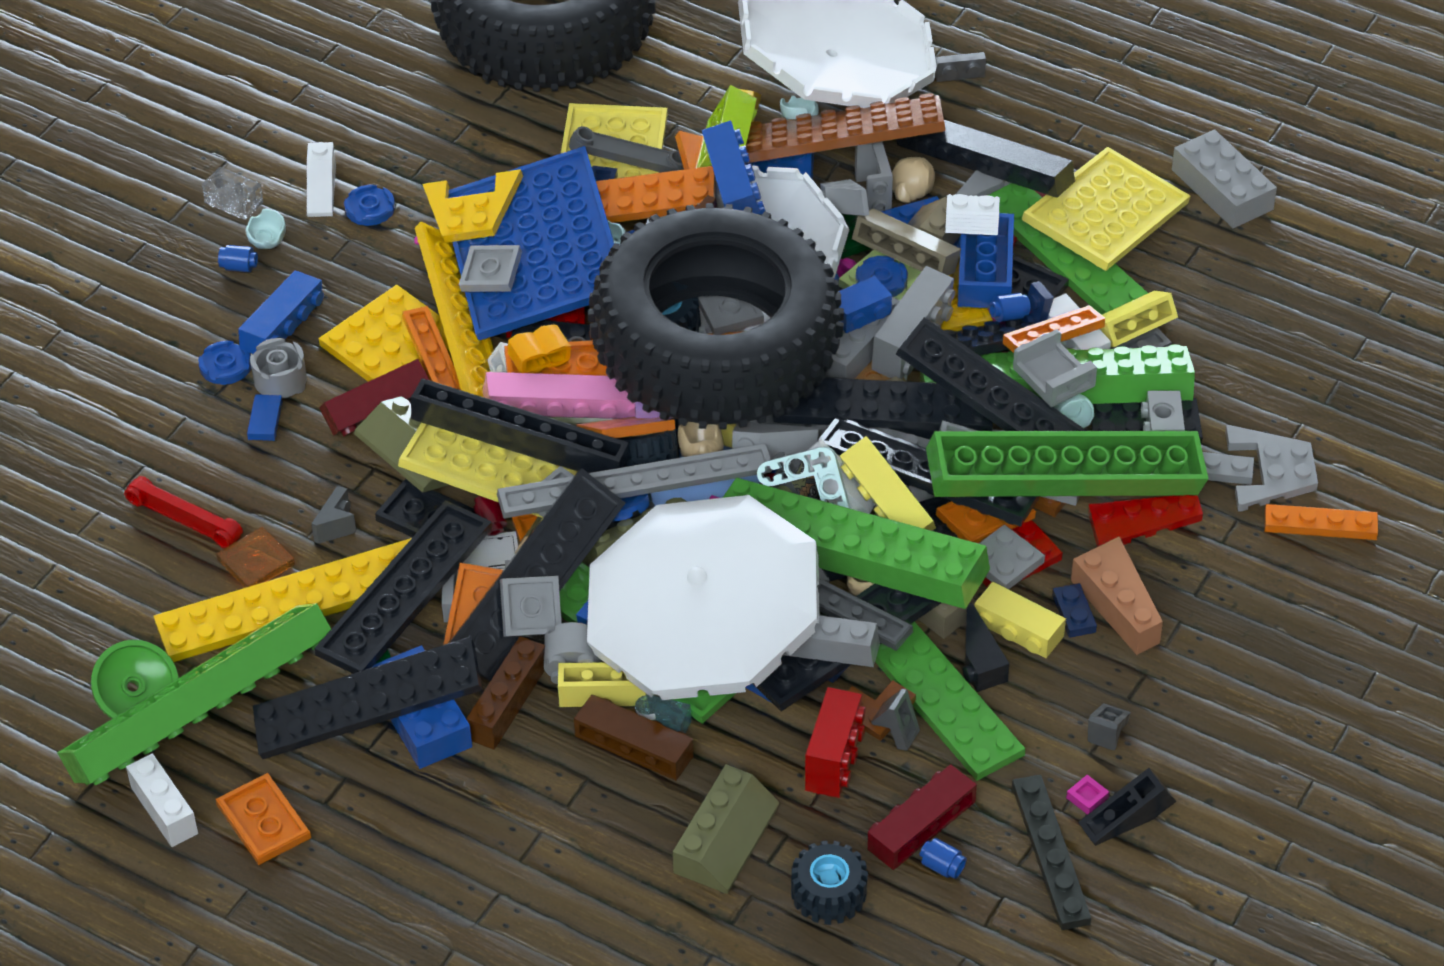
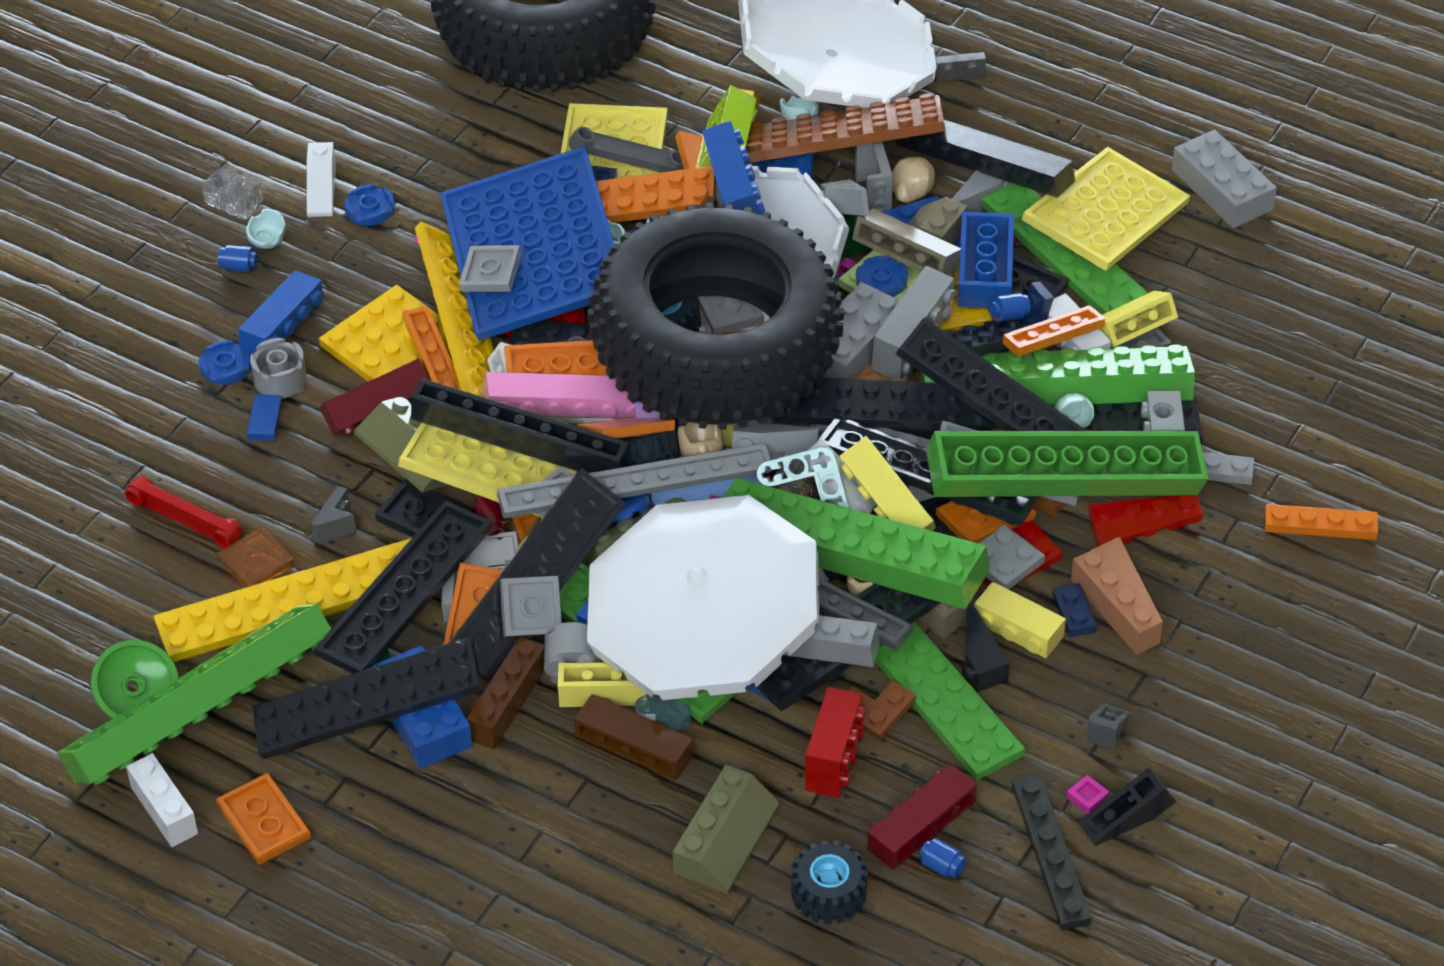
(472, 214): yellow wing -> none
(539, 349): light orange brick -> none
(865, 303): blue brick -> none
(899, 716): dark grey slope -> none
(972, 214): white brick -> none
(1053, 369): light grey panel -> none
(1284, 466): light grey wing -> none

